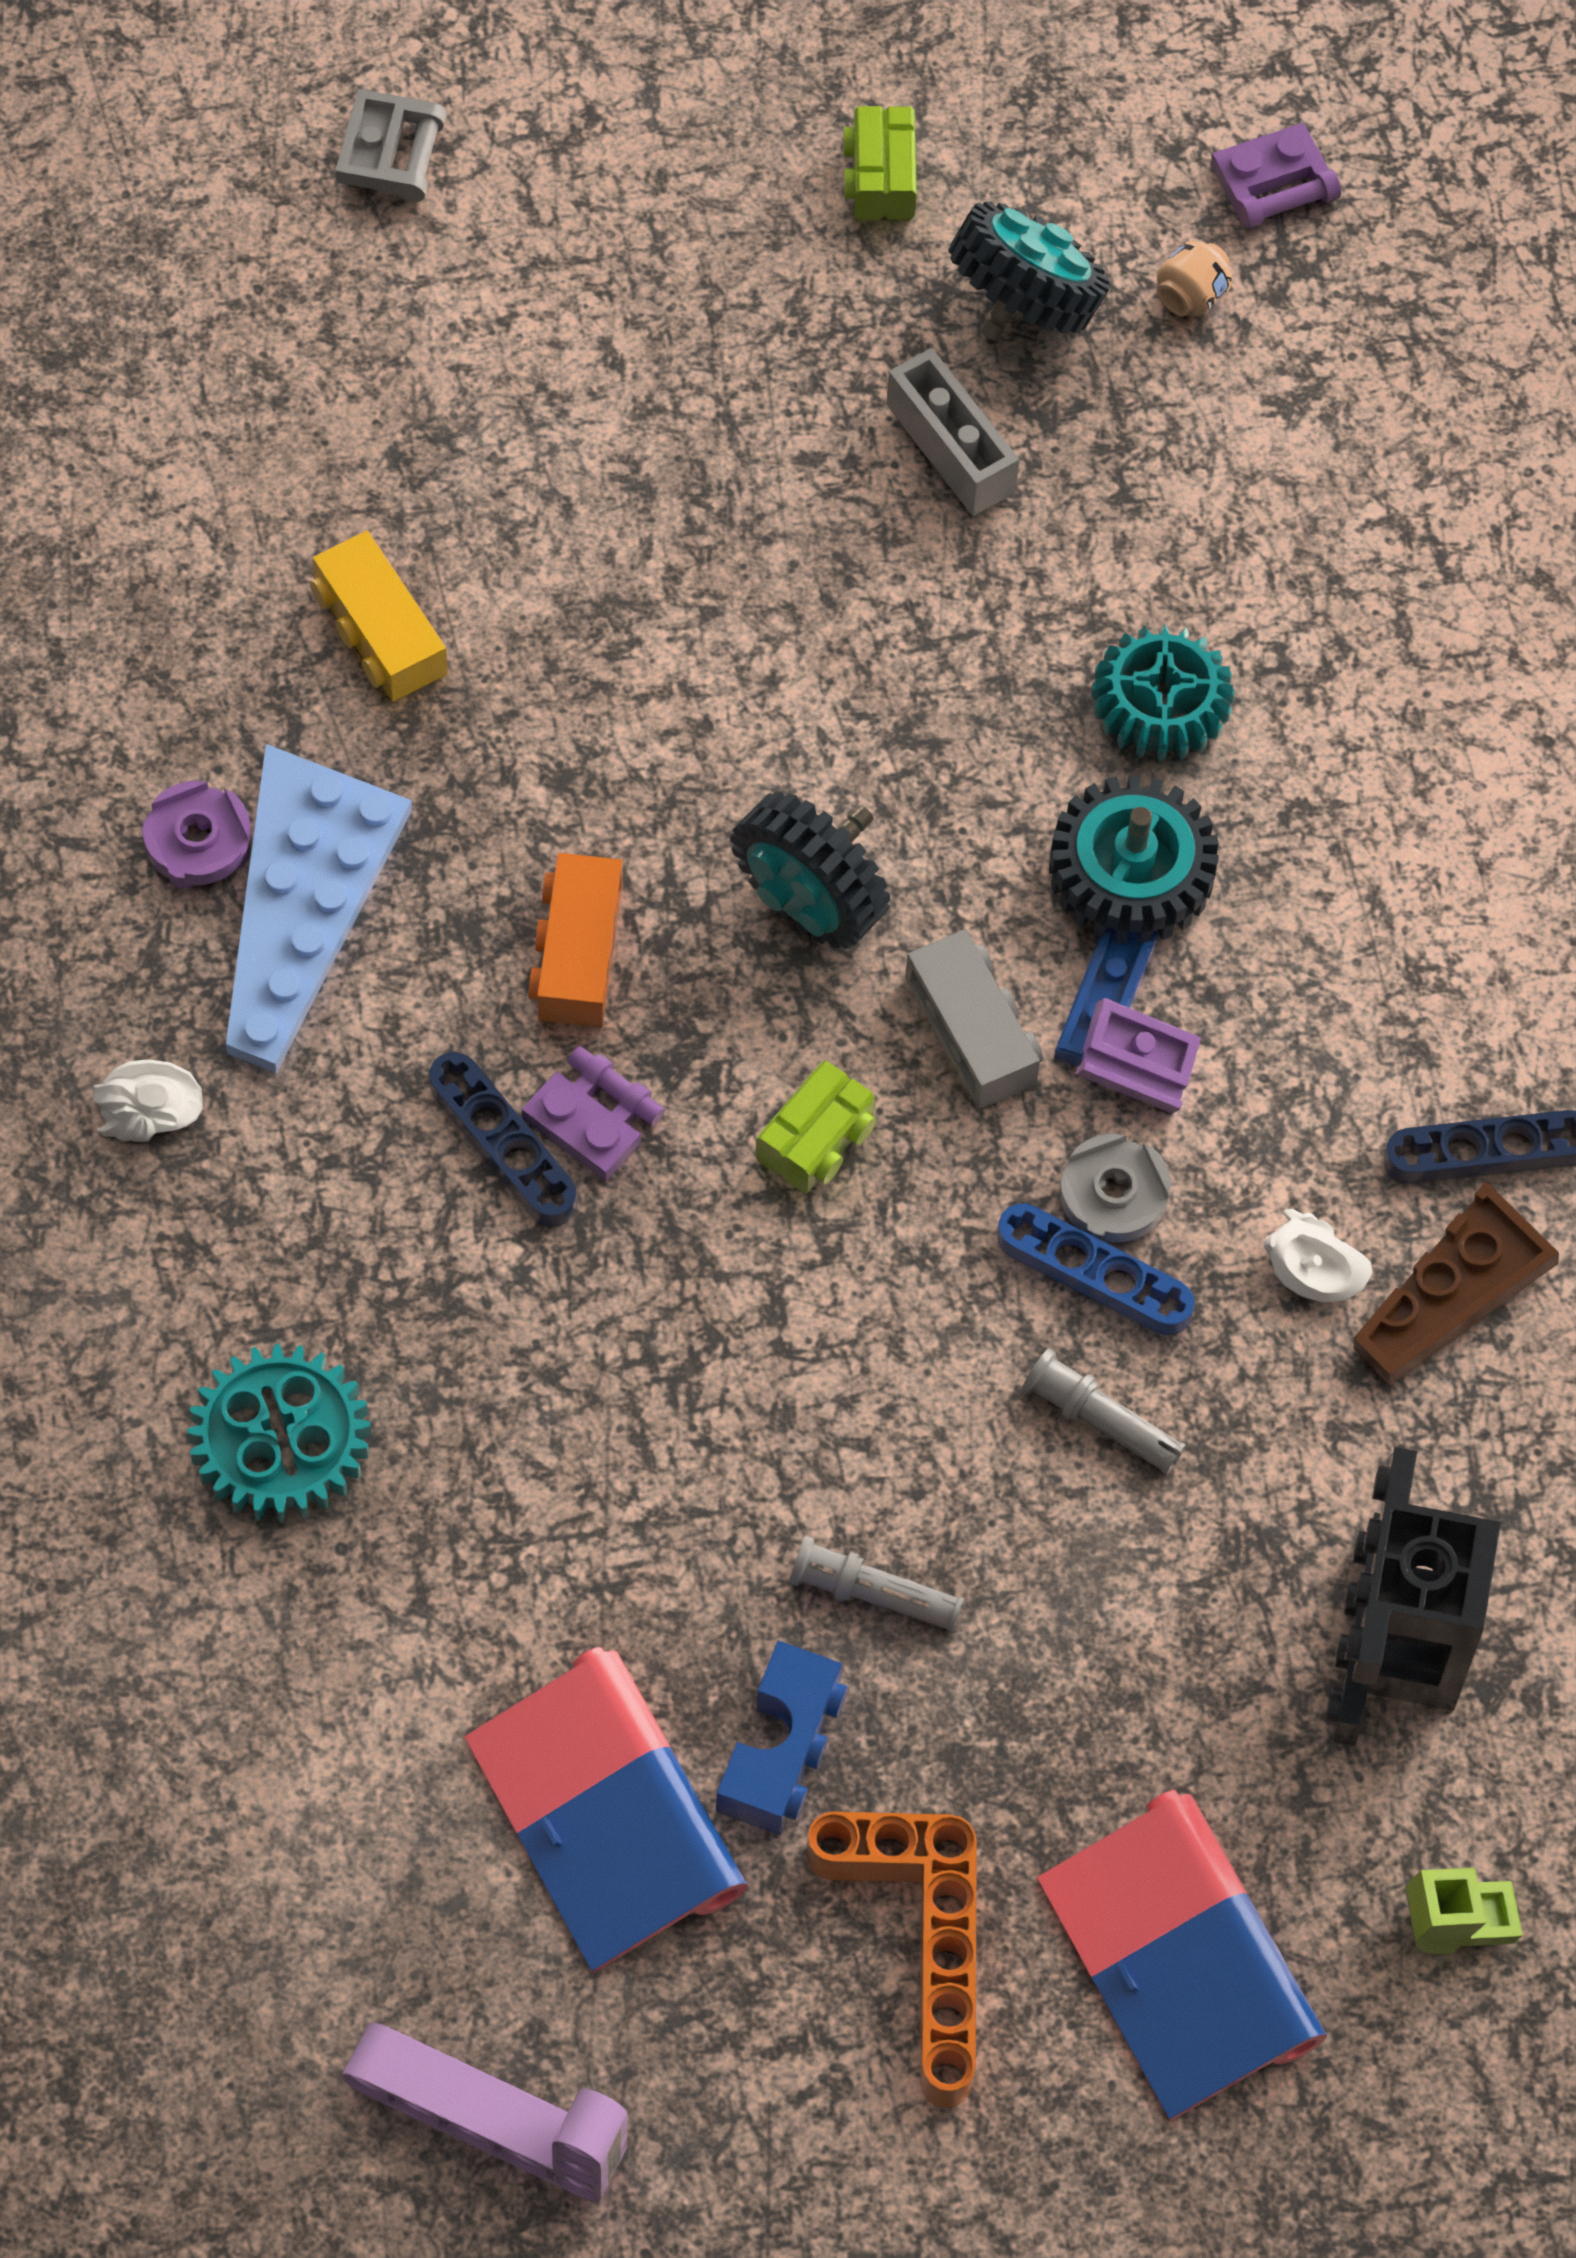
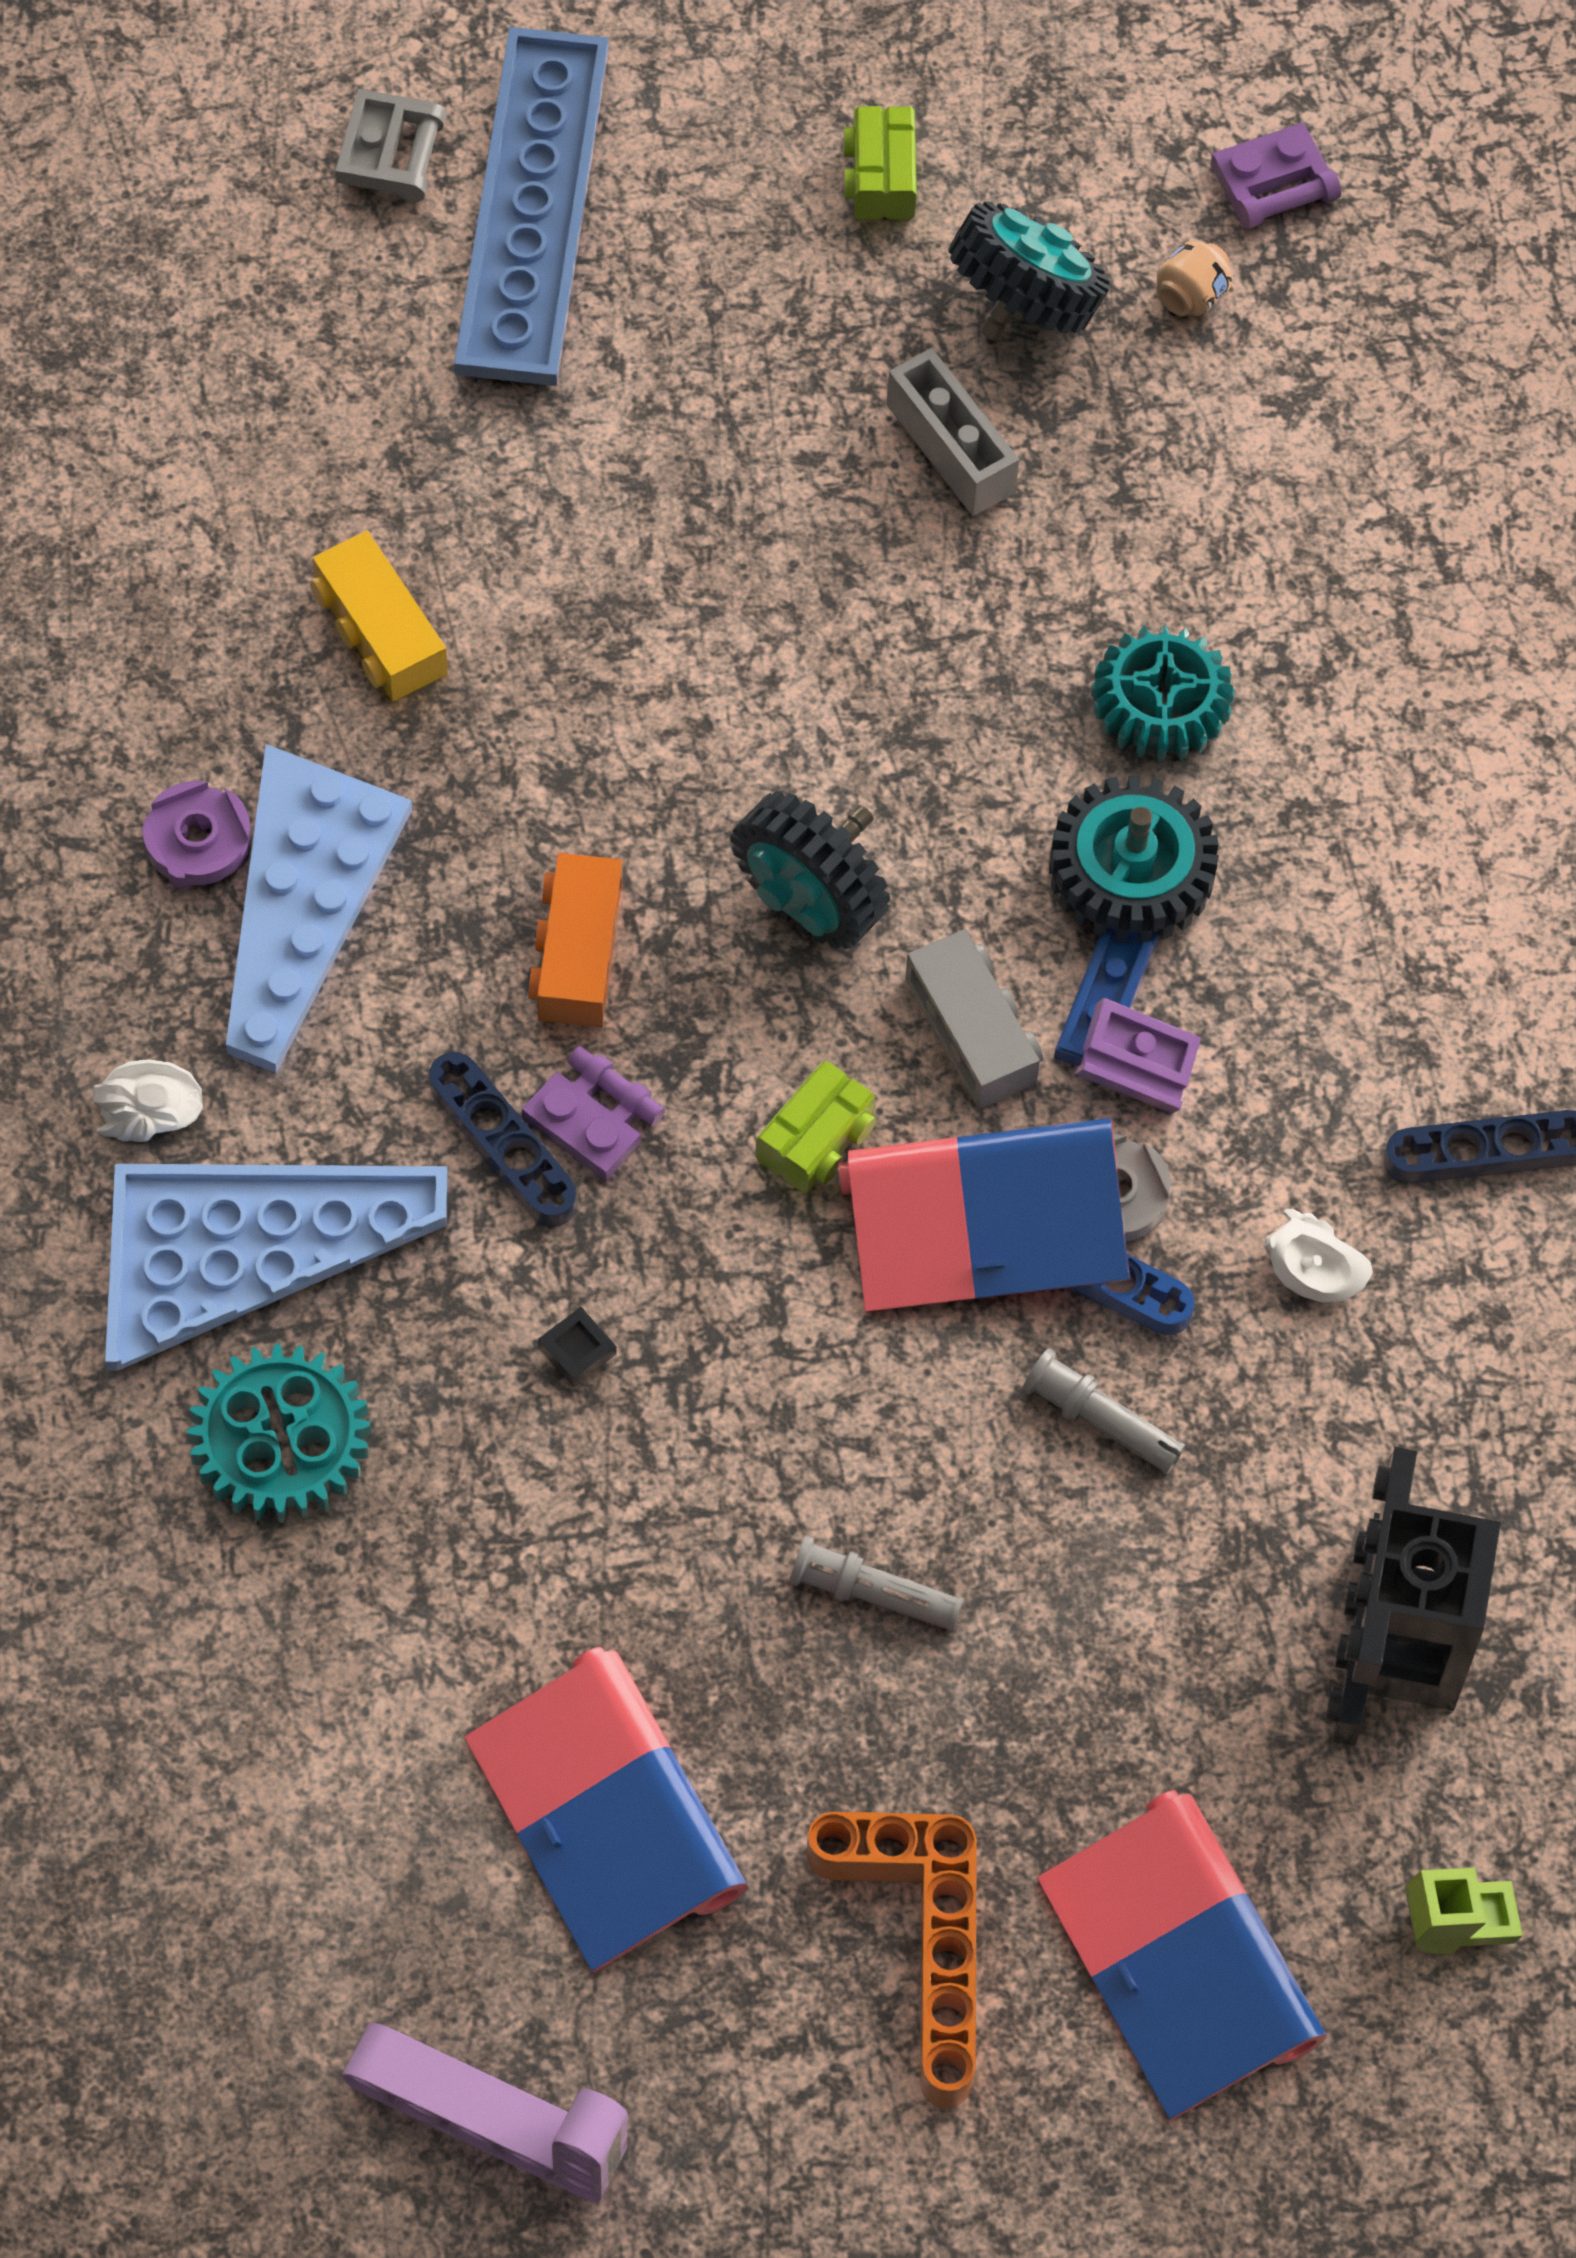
(229, 1239): none -> light blue wing
(532, 207): none -> medium blue plate
(577, 1346): none -> black plate
(766, 1783): blue arch -> none
(987, 1215): none -> door
(1467, 1275): reddish brown wing -> none

